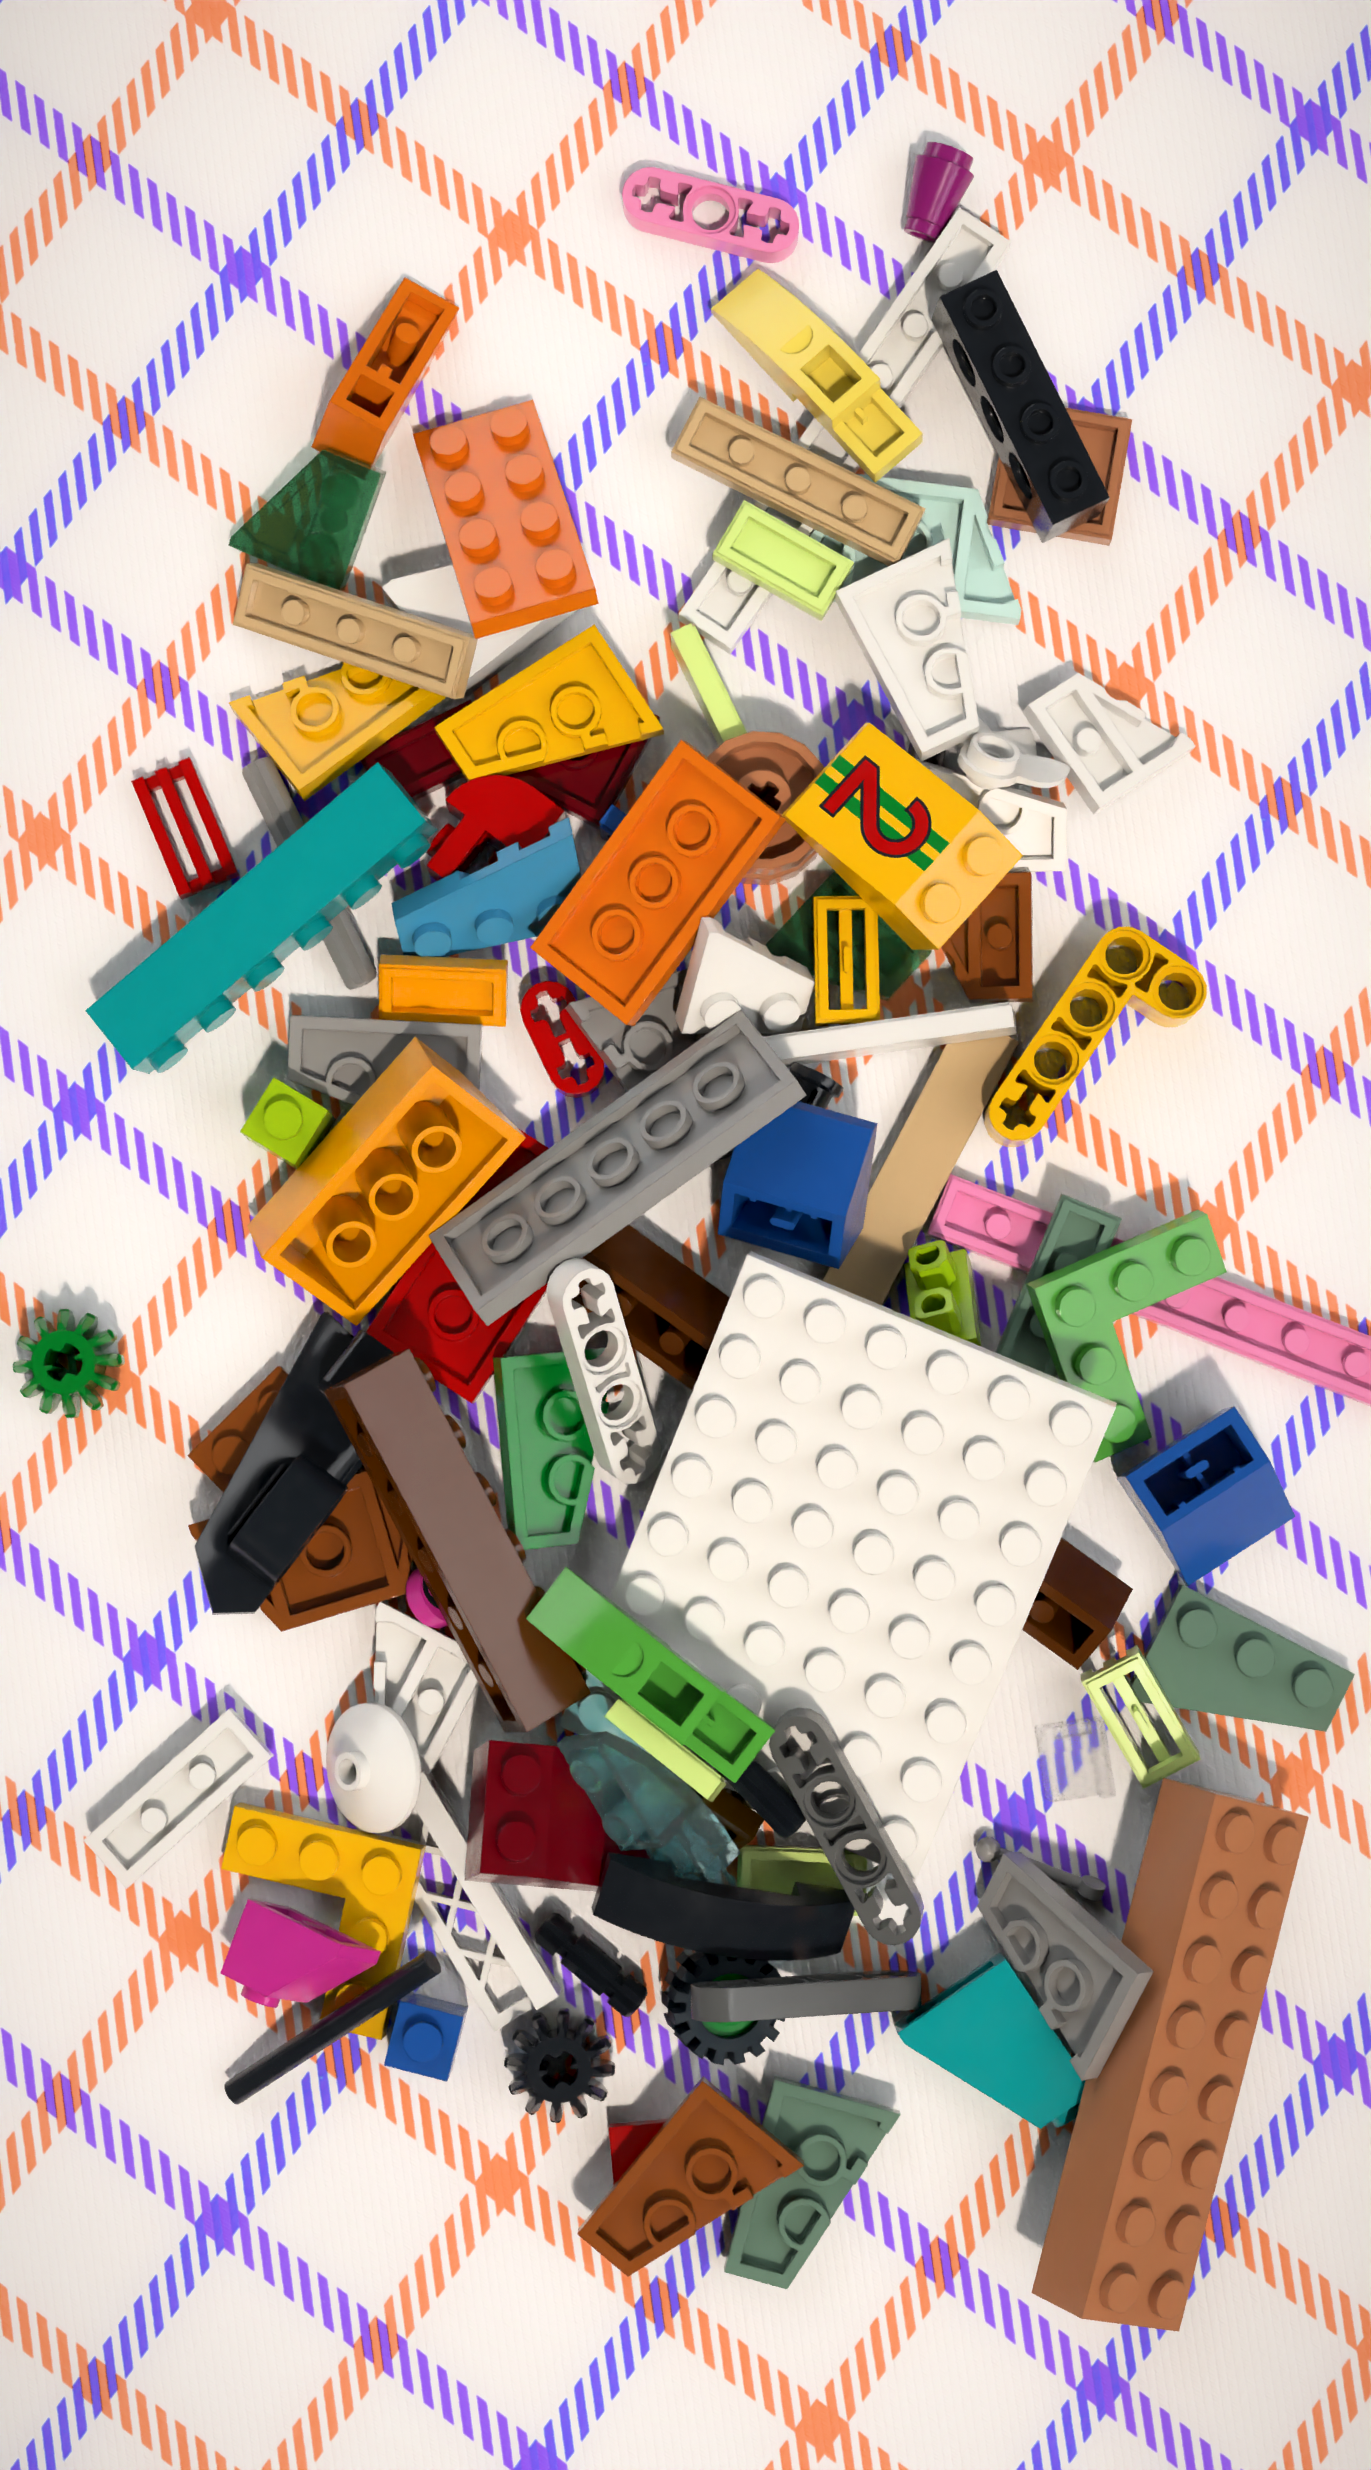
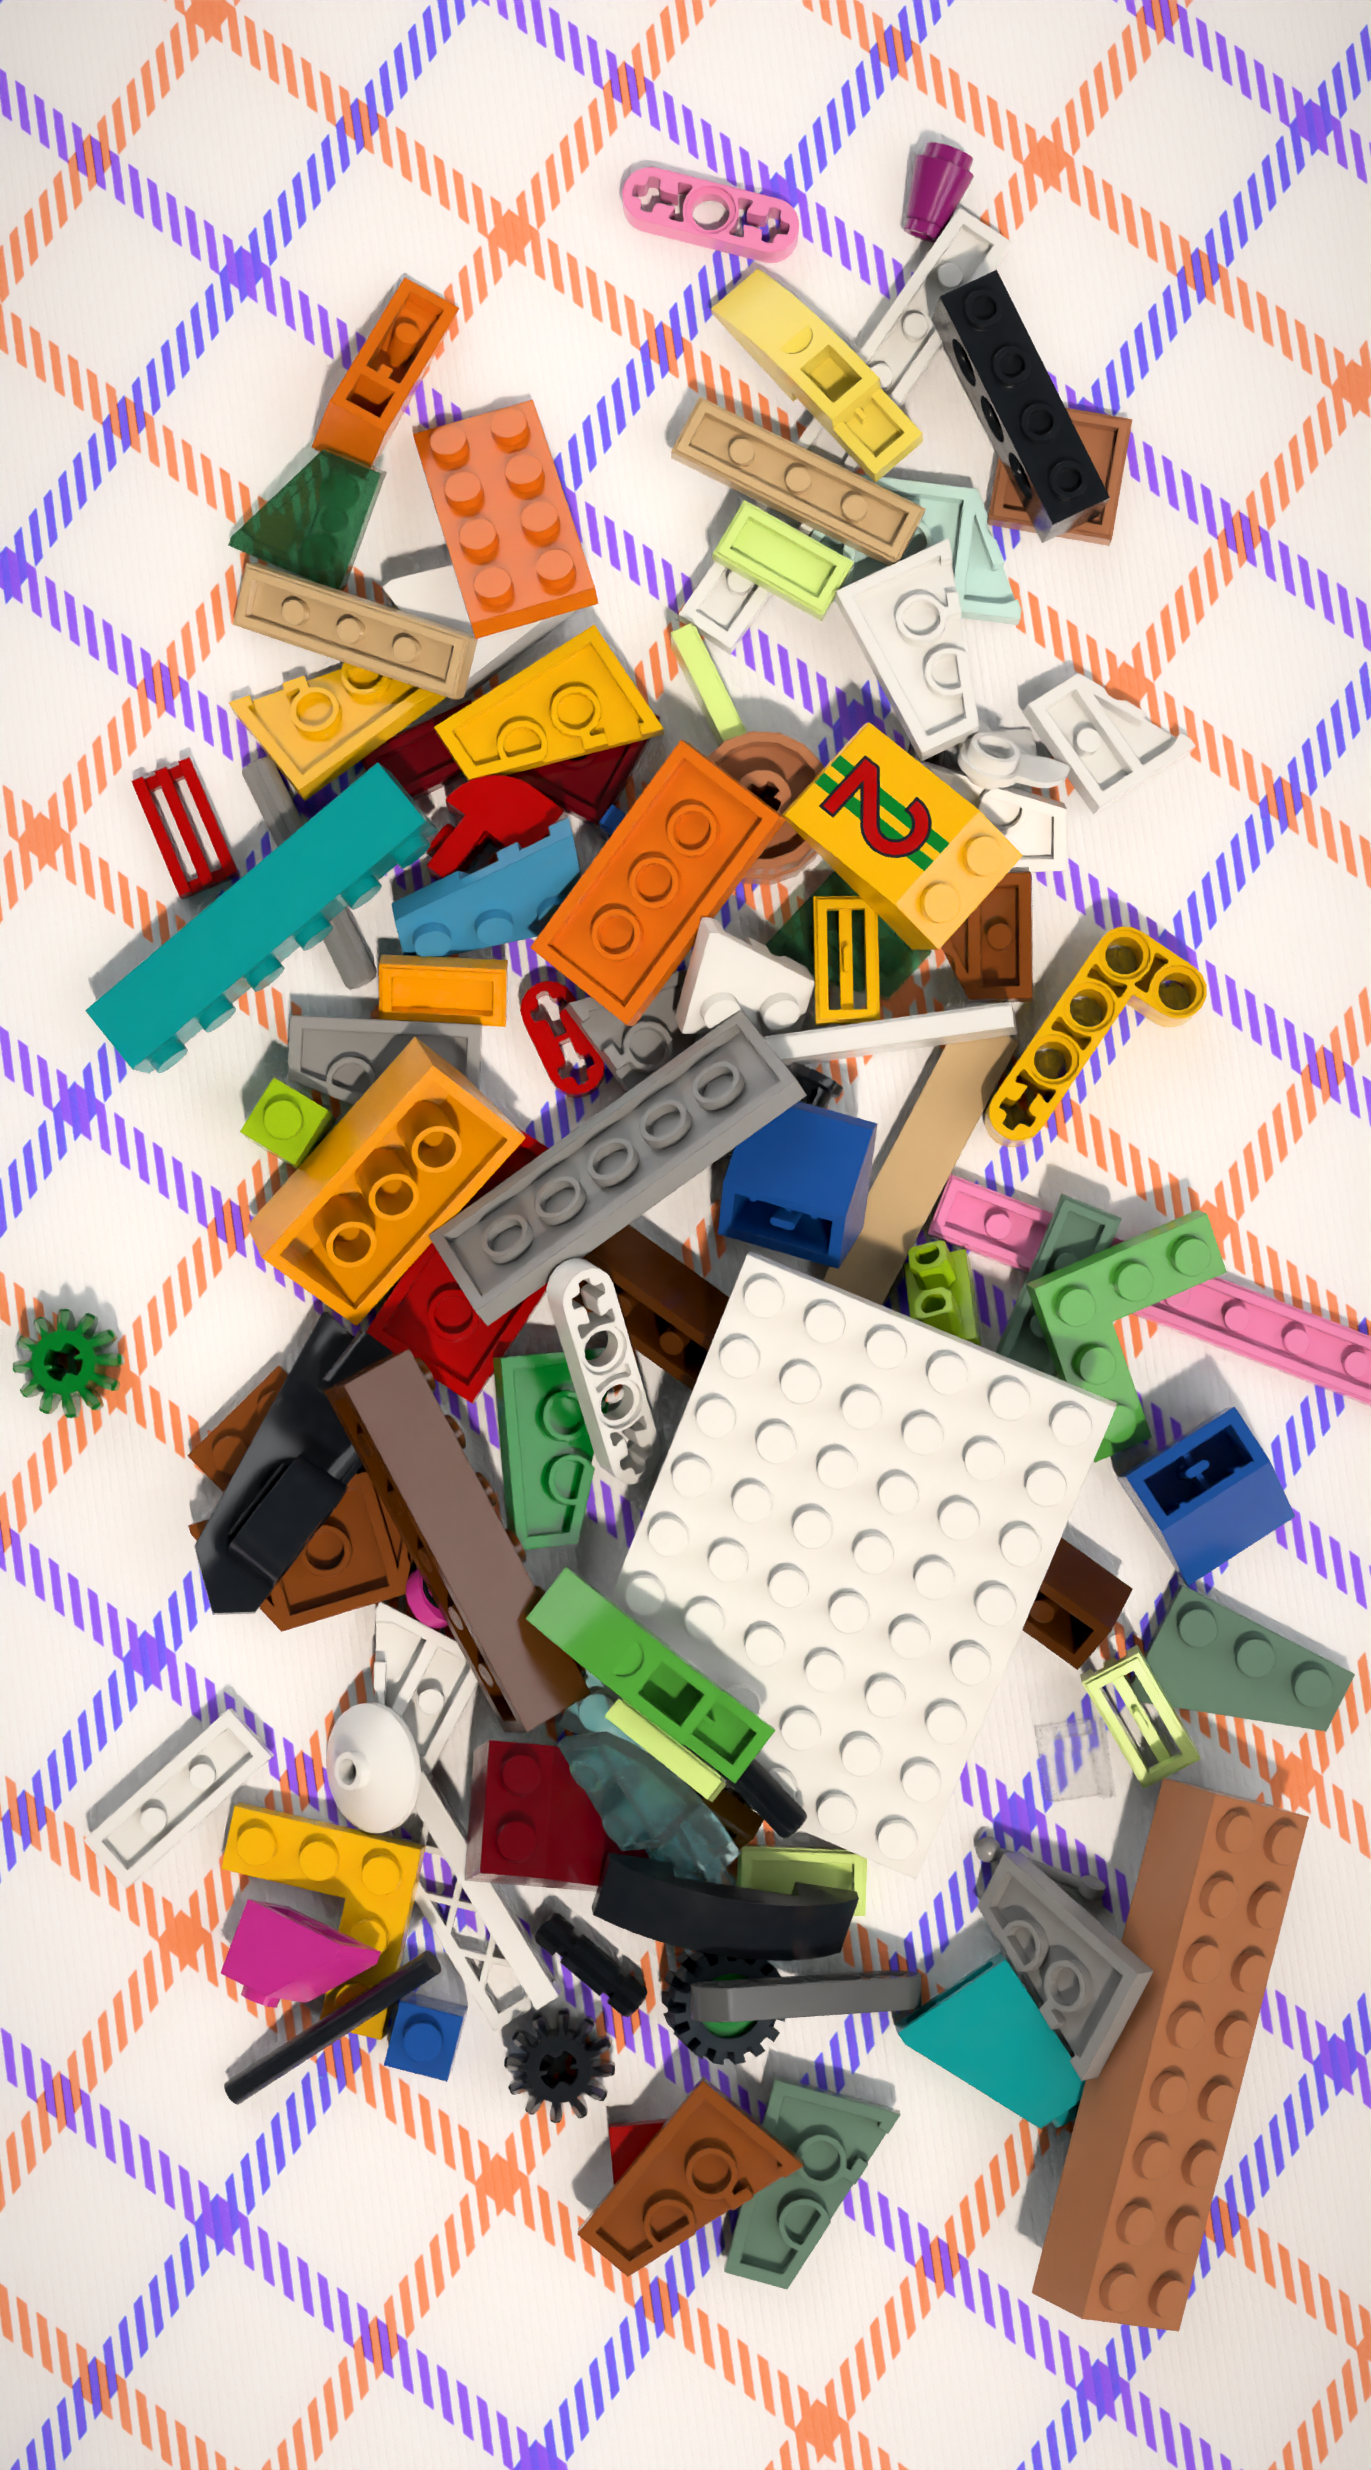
(853, 1823): dark grey beam -> none

